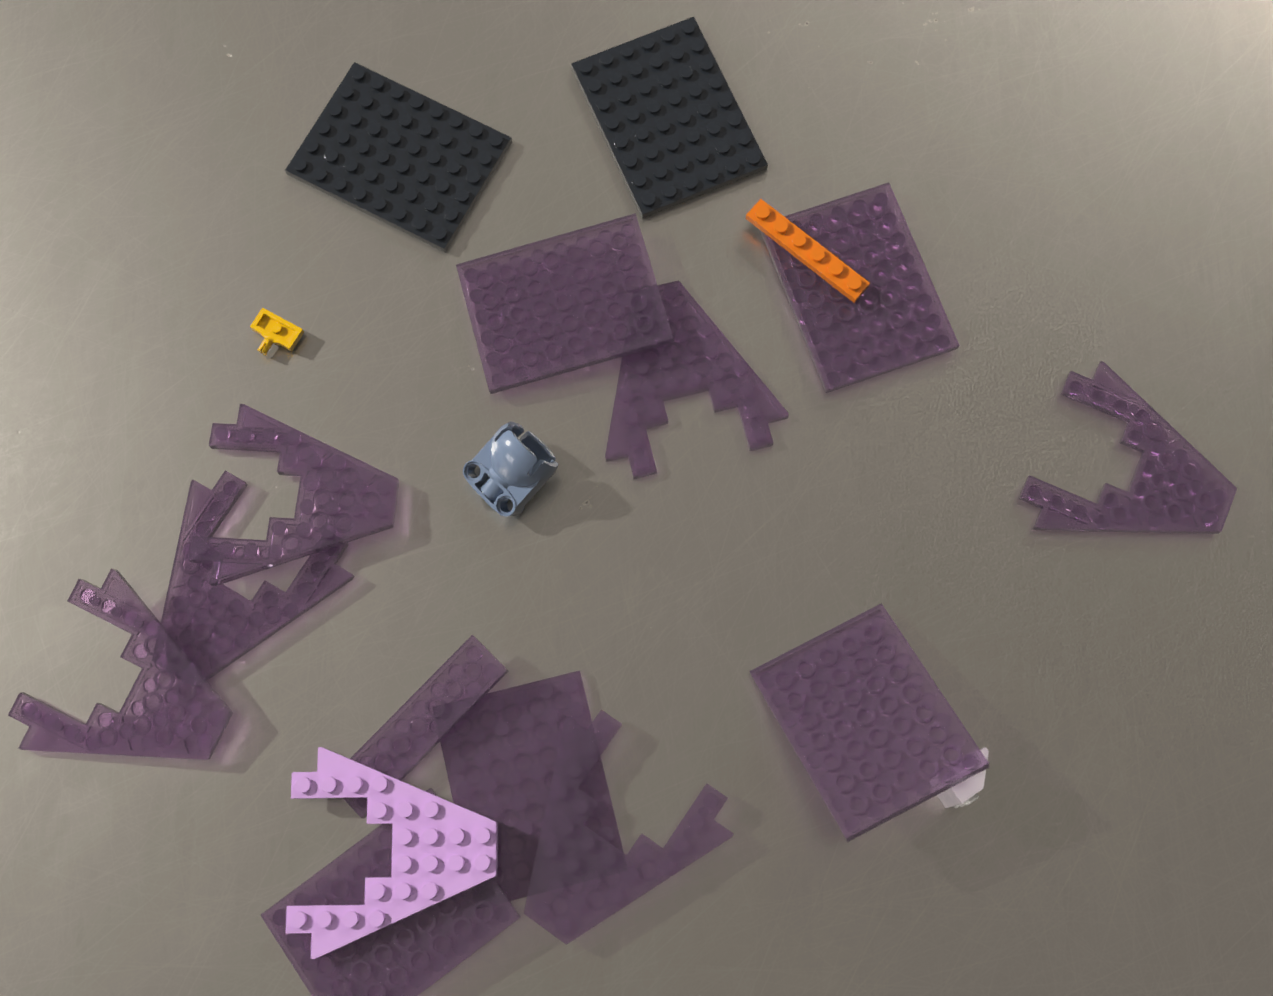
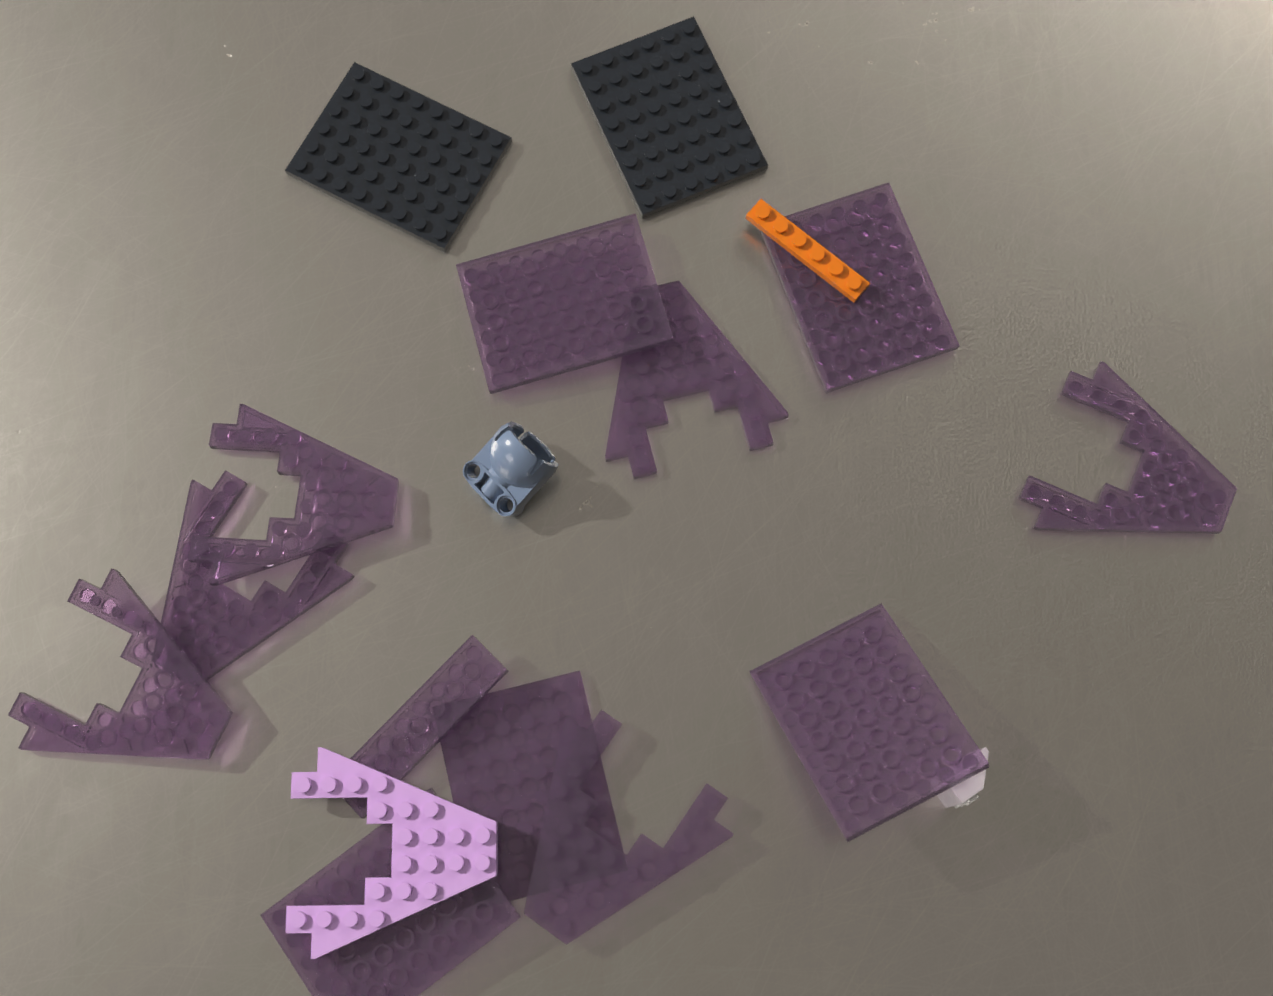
(275, 331): yellow plate -> none

